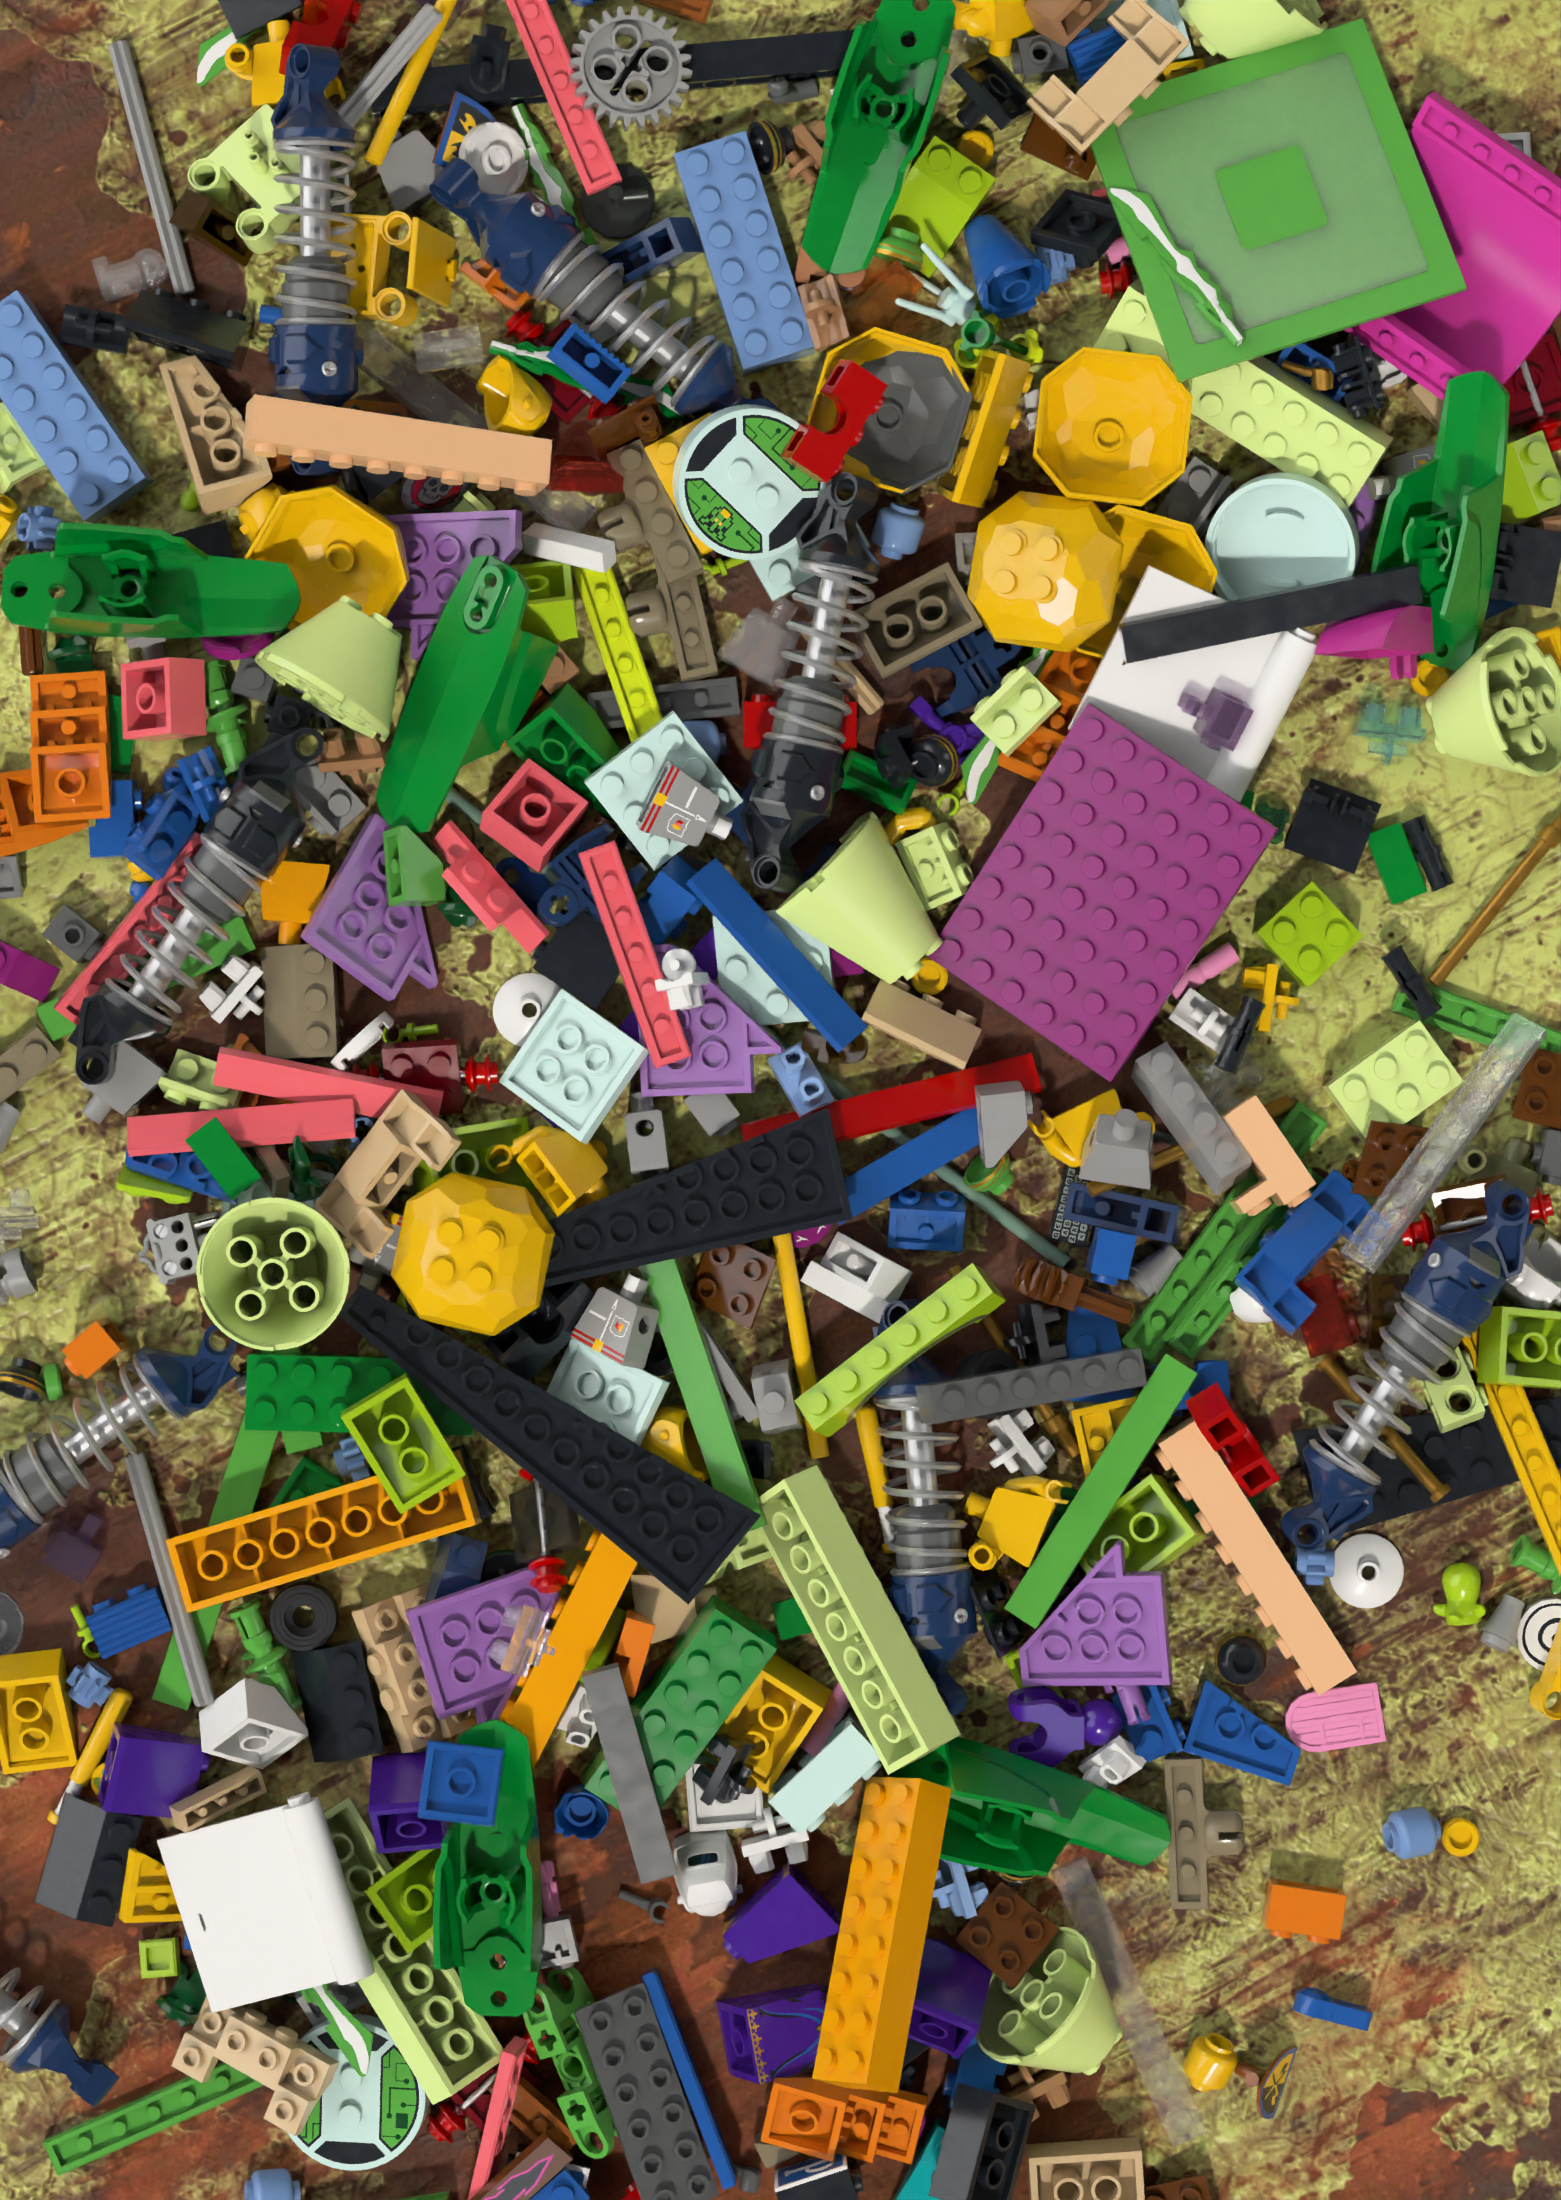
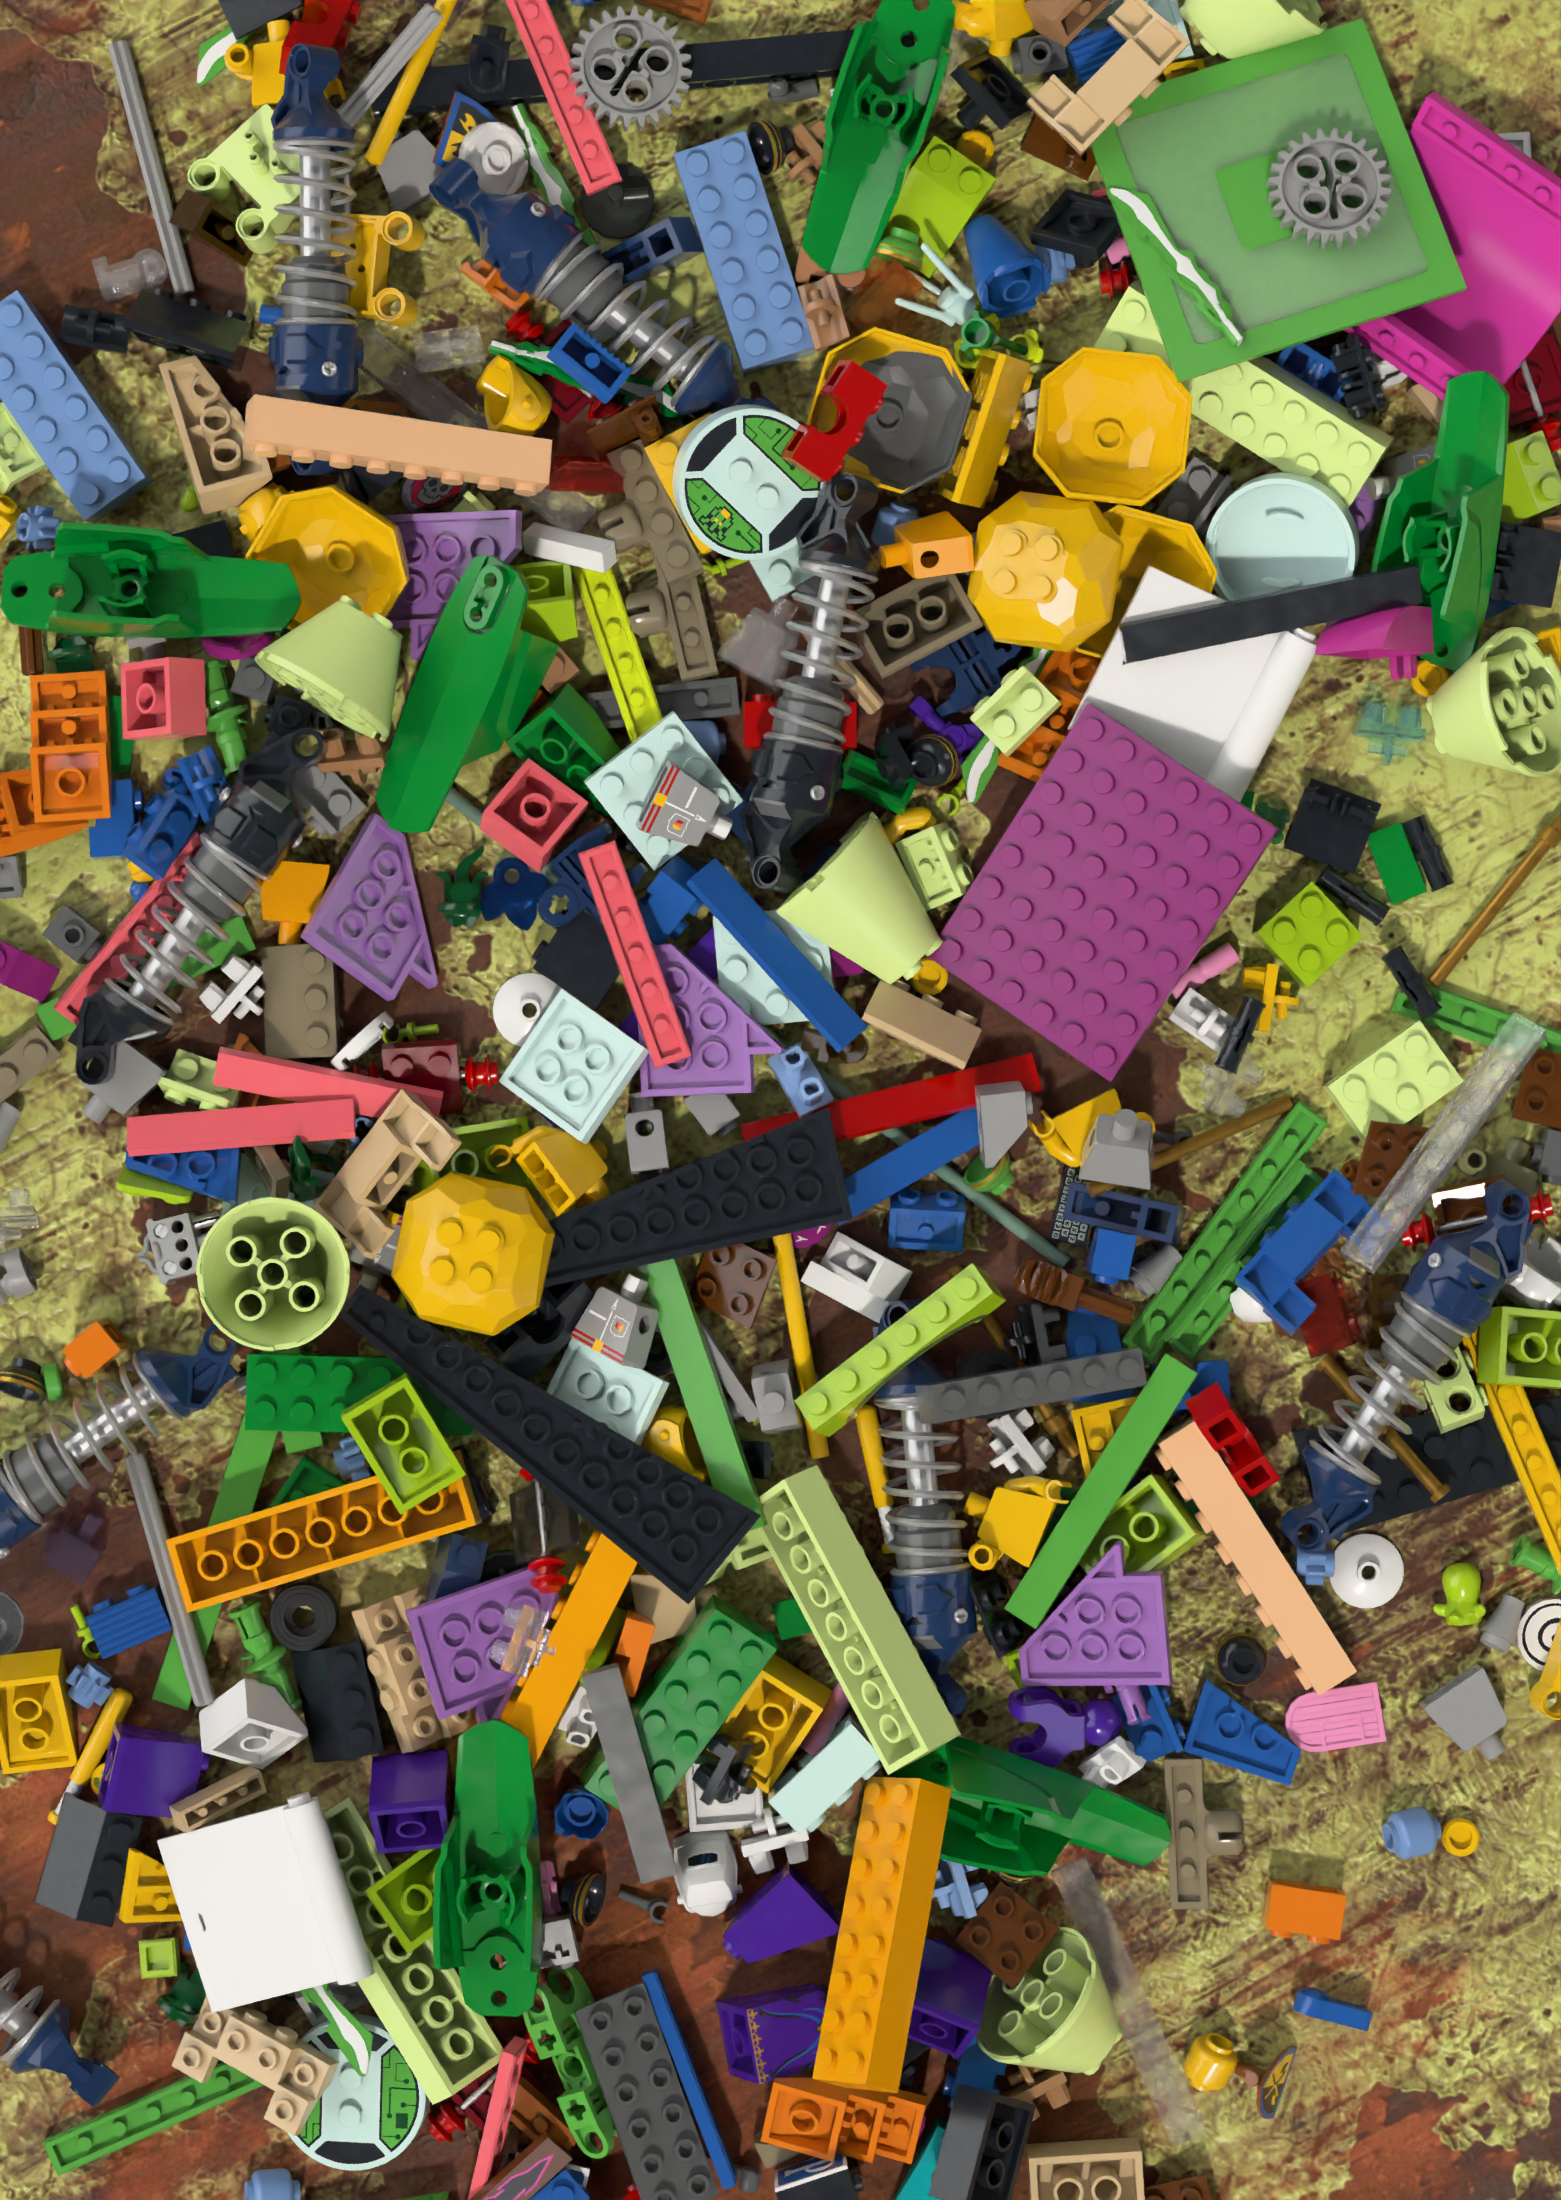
(223, 1158): green tile -> none
(411, 870): bright green slope -> none
(431, 262): yellow container -> none
(461, 1783): blue tile -> none
(485, 889): coral bracket -> none
(584, 1897): none -> black piece
(683, 984): white hips -> none
(930, 547): none -> light orange torso
(1191, 1118): light grey brick -> none
(1219, 718): clear purple brick -> none
(1273, 1160): light nougat brick -> none
(1294, 192): none -> light grey gear
(1321, 376): pearl gold hand -> none
(1373, 910): none -> black pin
(1469, 1712): none -> light grey torso

